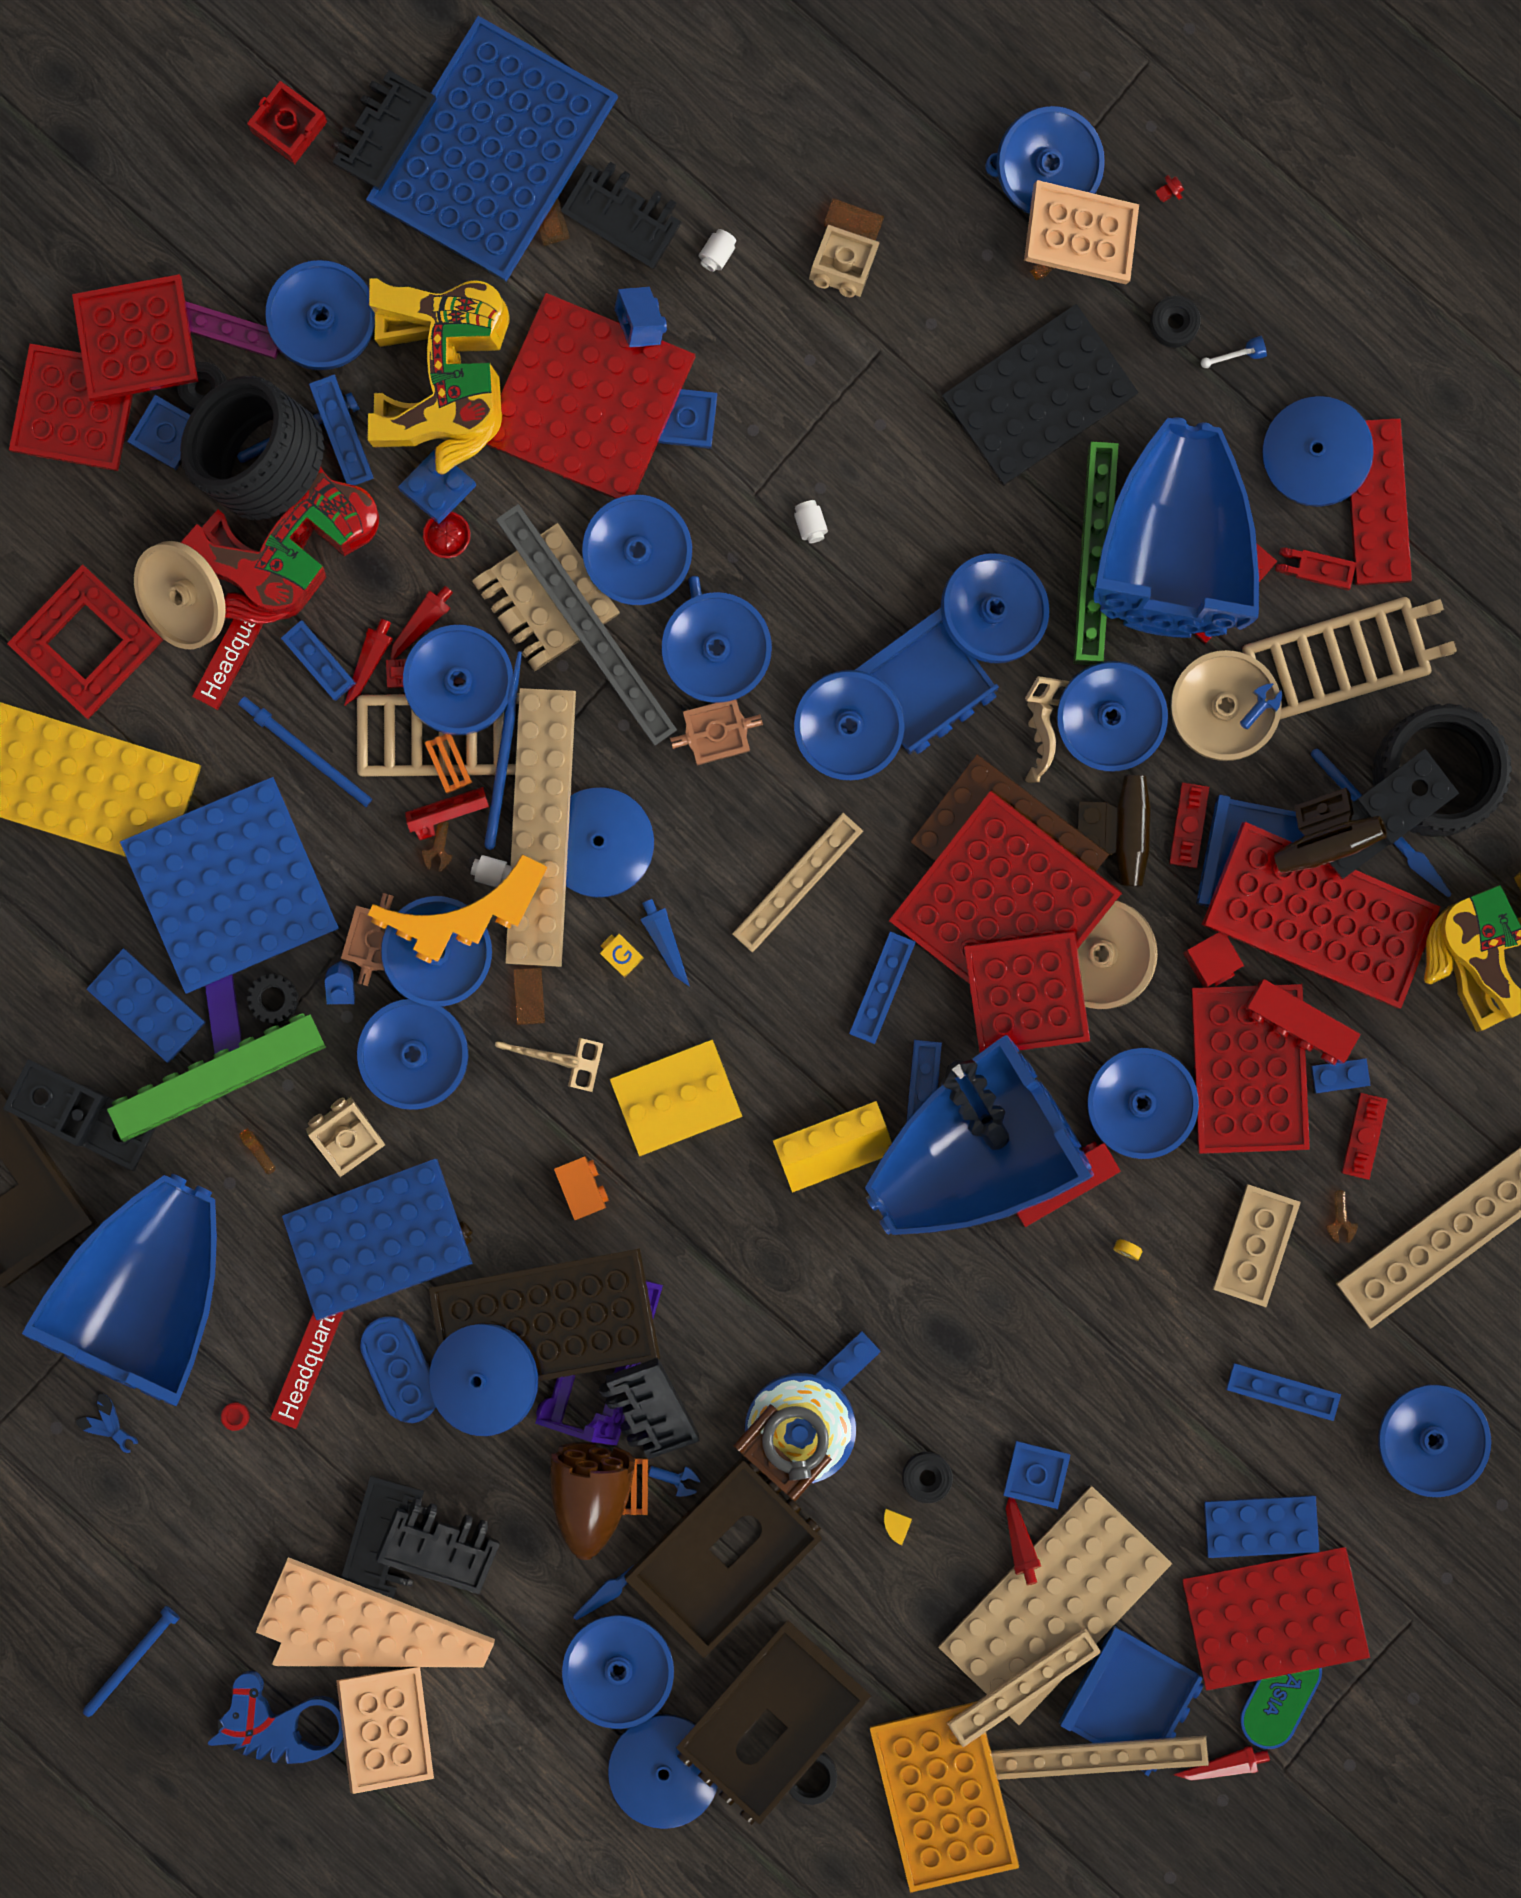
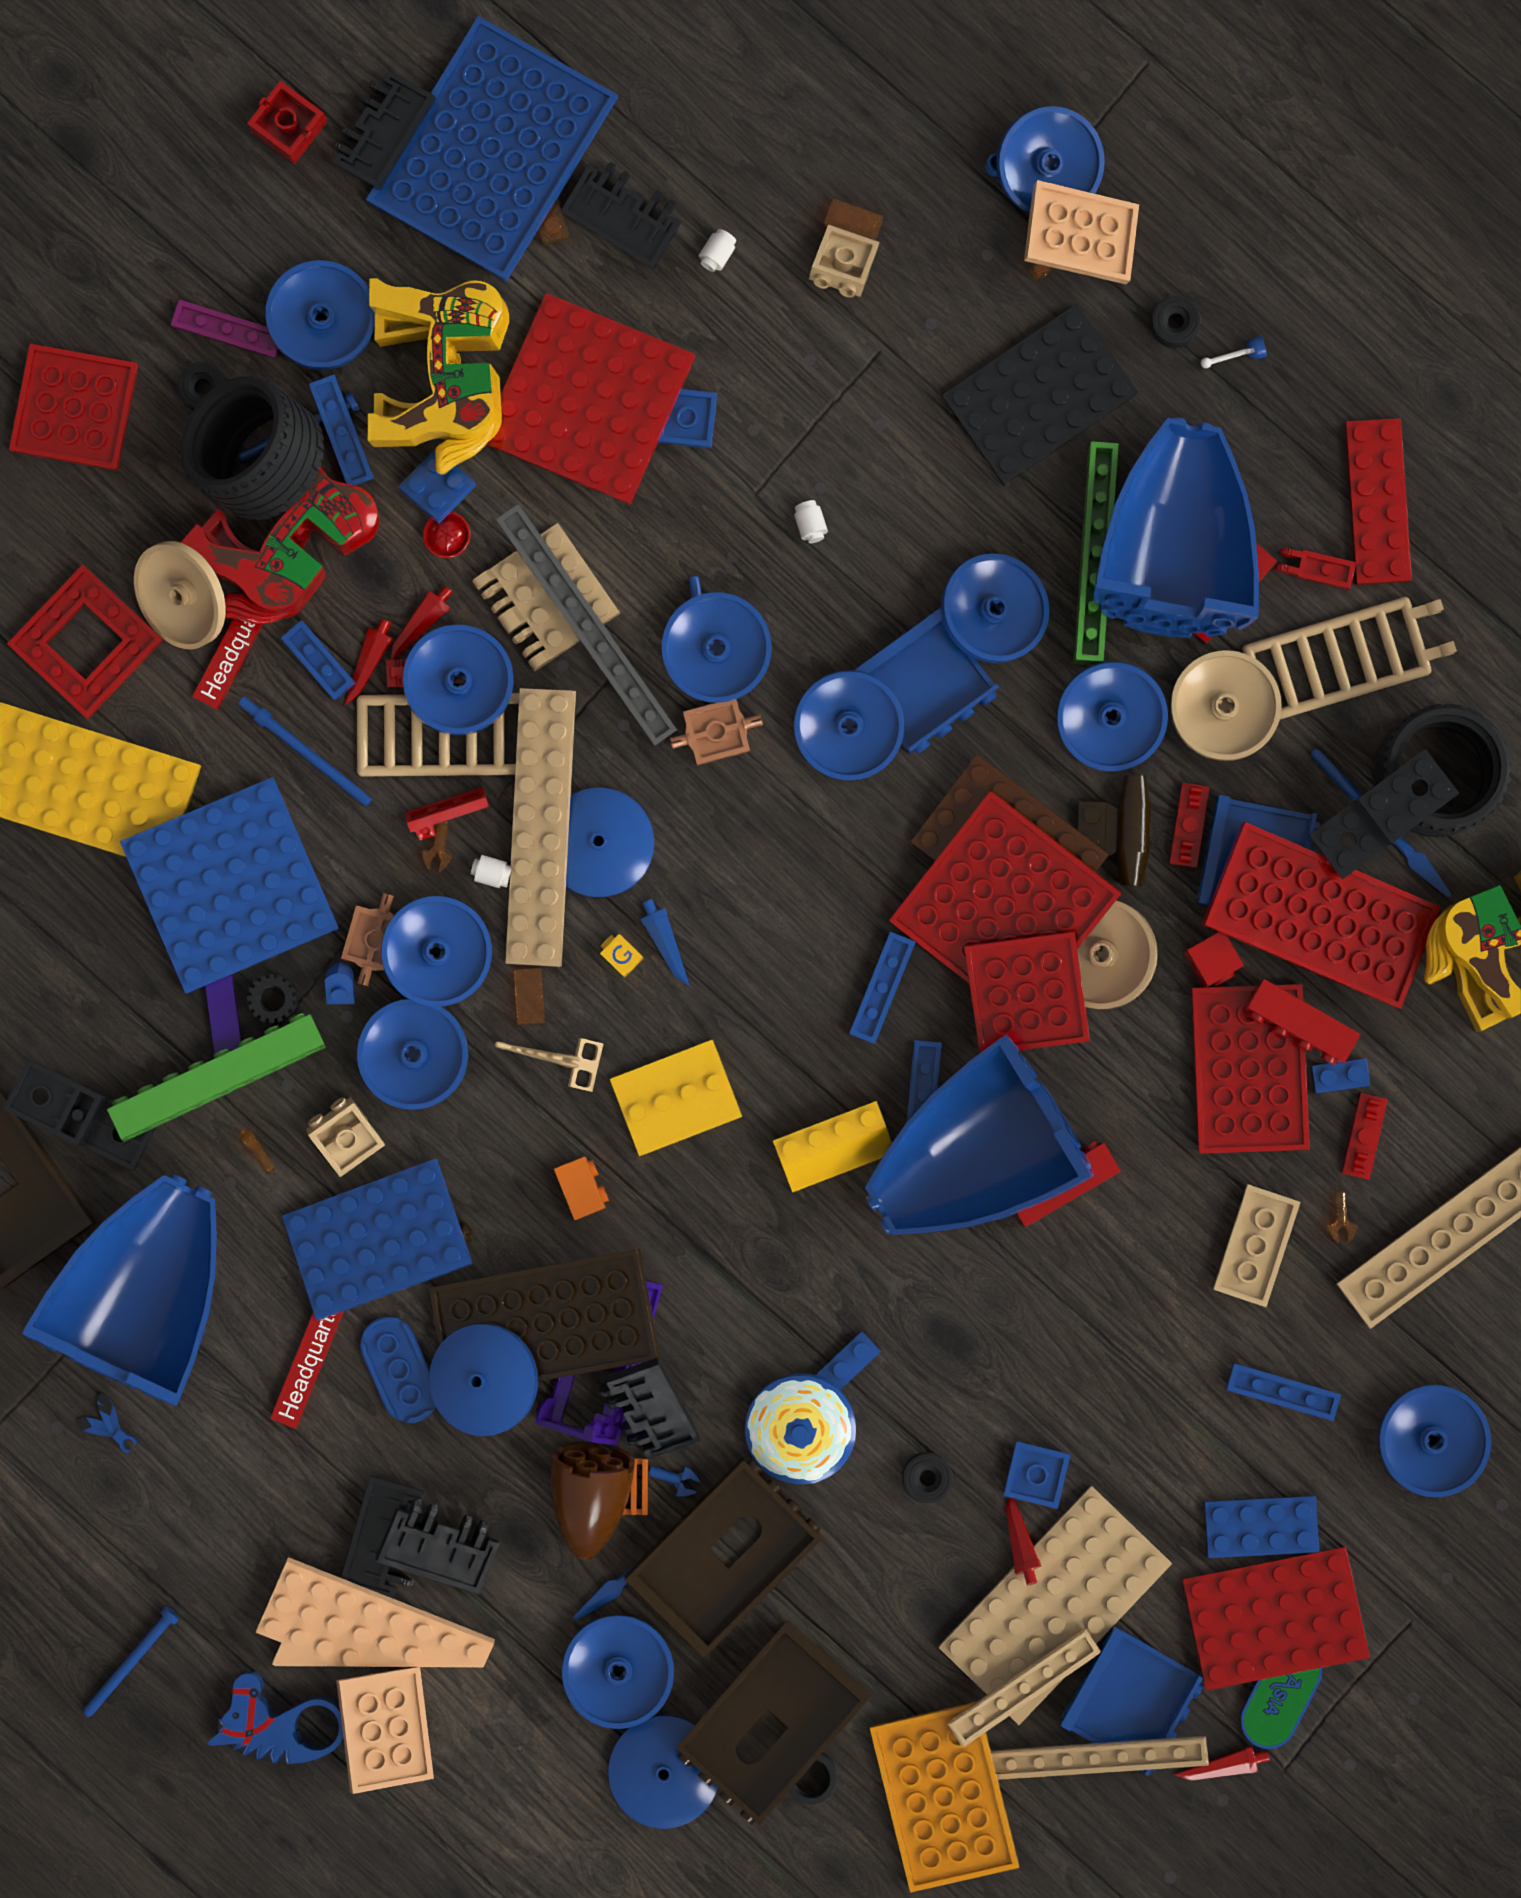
(135, 338): red plate -> none
(146, 1005): blue plate -> none
(161, 432): blue plate -> none
(235, 1416): red tile -> none
(433, 932): light orange arch -> none
(439, 741): orange tile -> none
(503, 758): blue piece -> none
(637, 549): blue dish -> none
(640, 317): blue brick -> none
(751, 1447): reddish brown plate -> none
(797, 882): tan tile -> none
(799, 1469): dark grey piece -> none
(896, 1525): yellow tile -> none
(989, 1125): black sword -> none
(1041, 722): tan piece -> none
(1128, 1249): yellow tile -> none
(1169, 1100): blue dish -> none
(1172, 188): red plate -> none
(1261, 705): blue bar -> none
(1323, 476): blue dish -> none
(1328, 833): dark brown plate -> none

